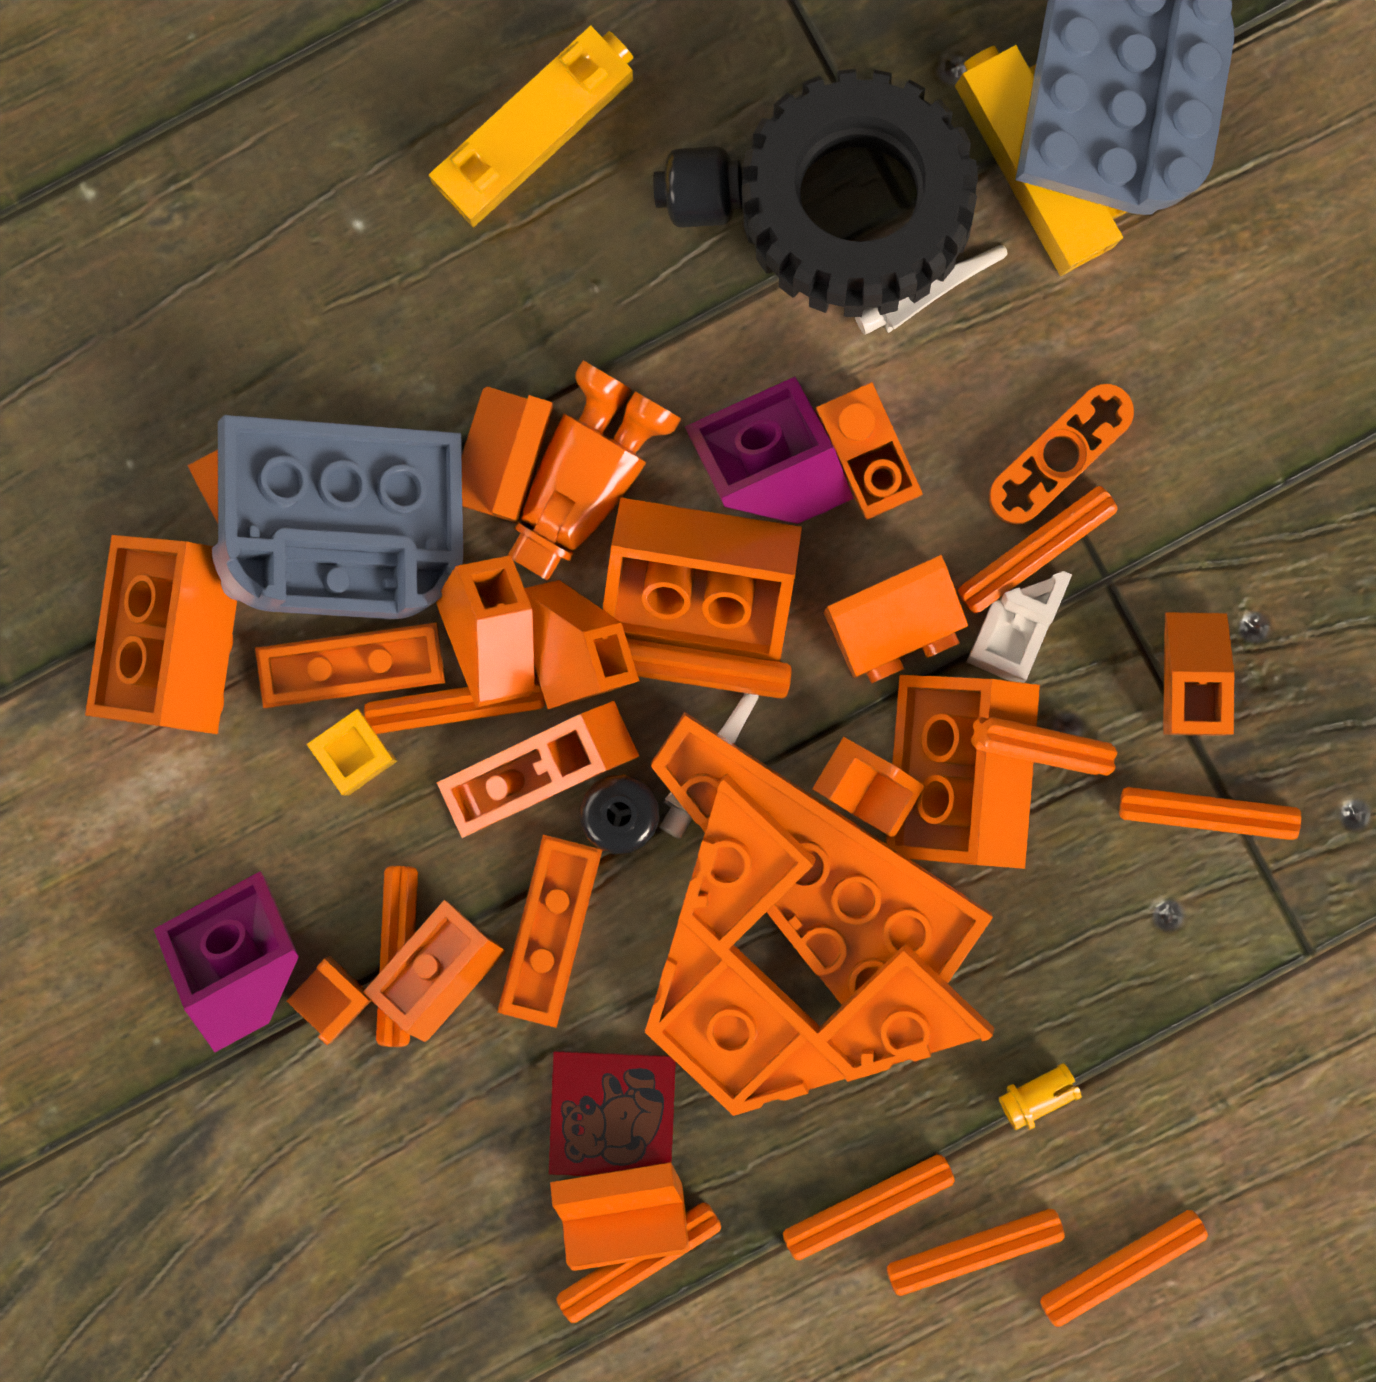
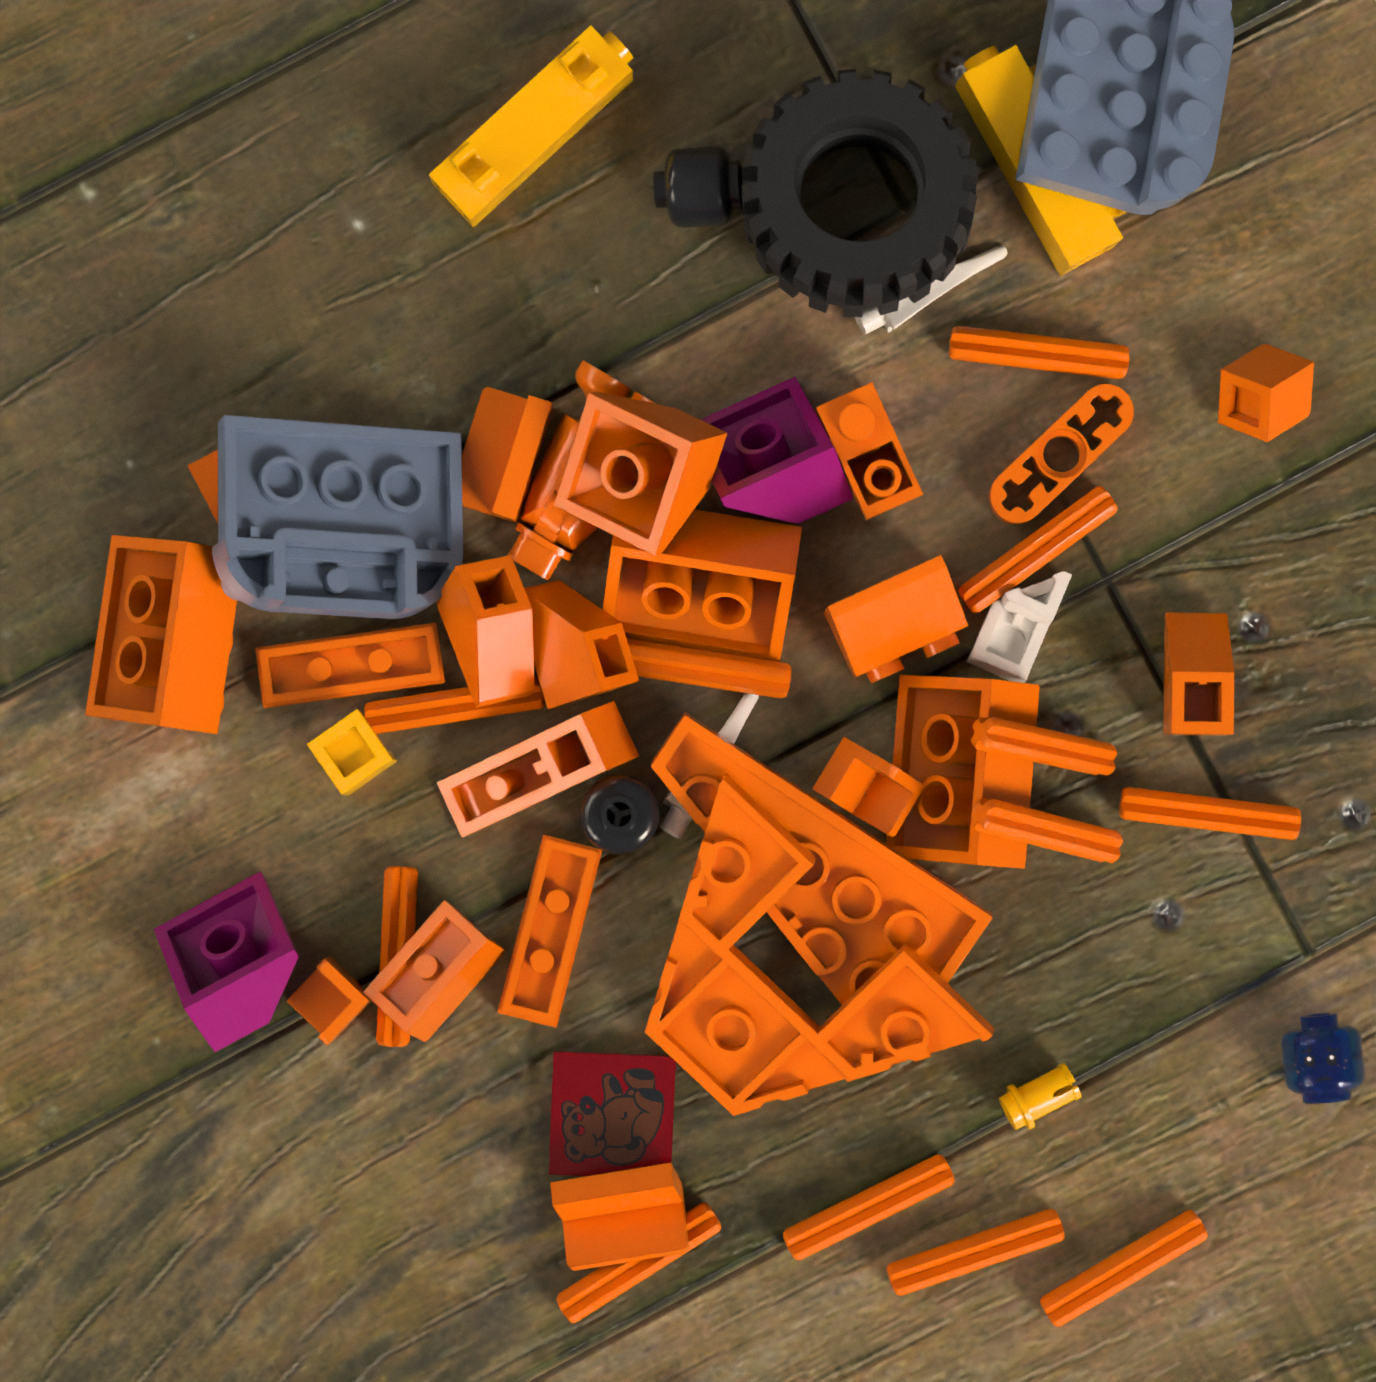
(638, 469): none -> orange slope
(1039, 352): none -> orange axle
(1046, 830): none -> orange axle
(1265, 392): none -> orange panel
(1323, 1059): none -> clear blue head

